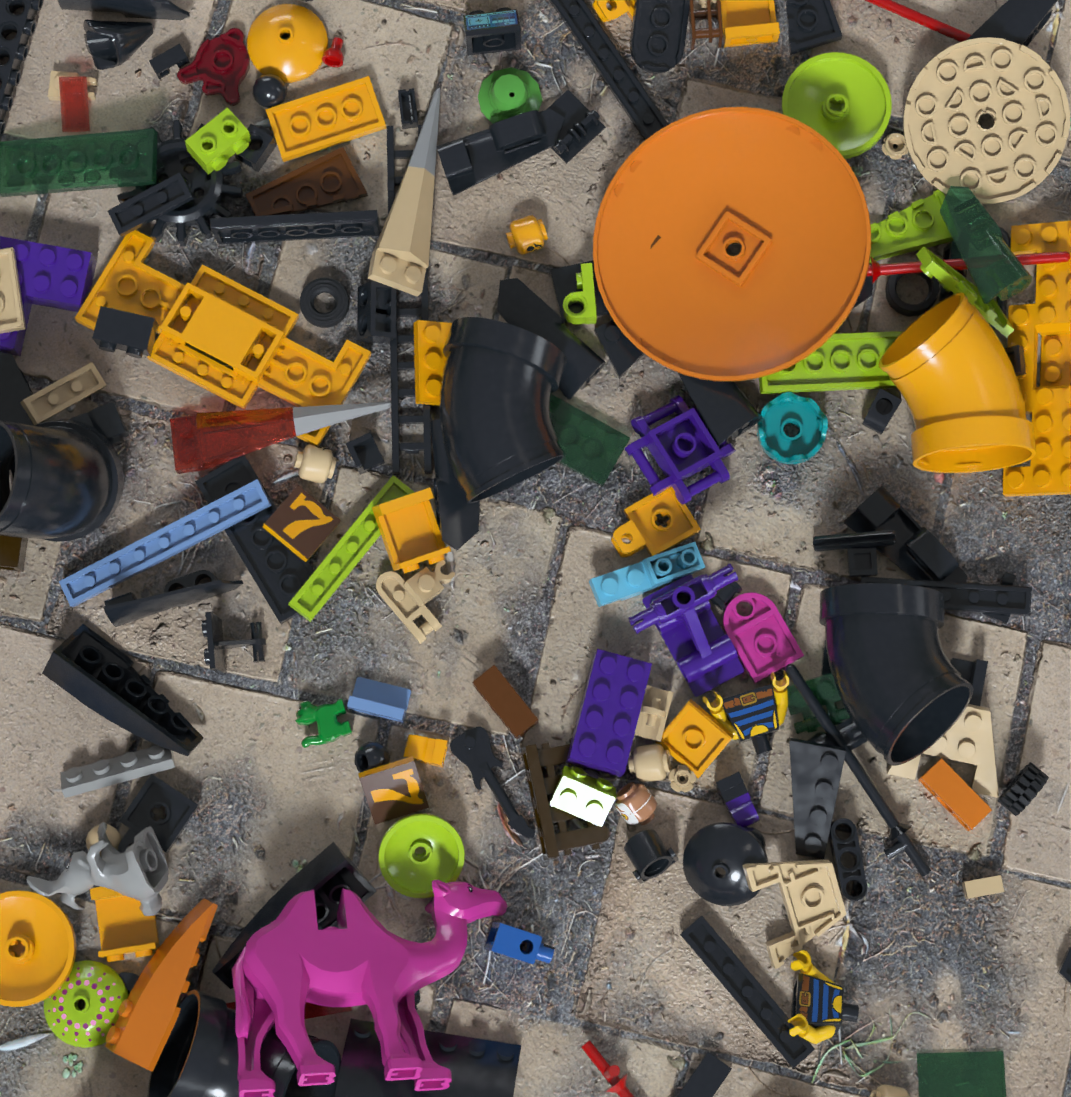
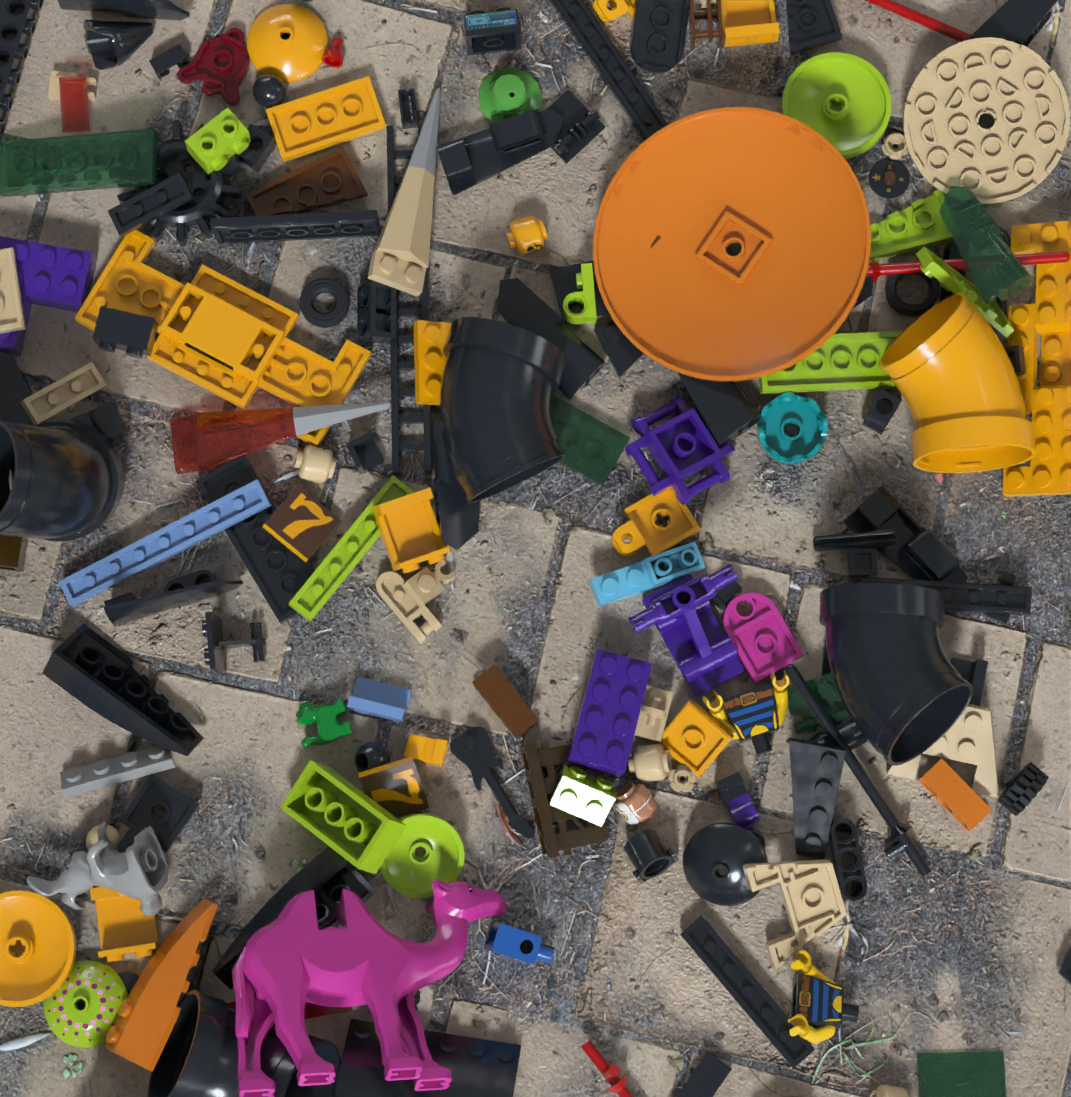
(343, 817): none -> lime brick
(889, 178): none -> piece
(983, 887): tan piece -> none

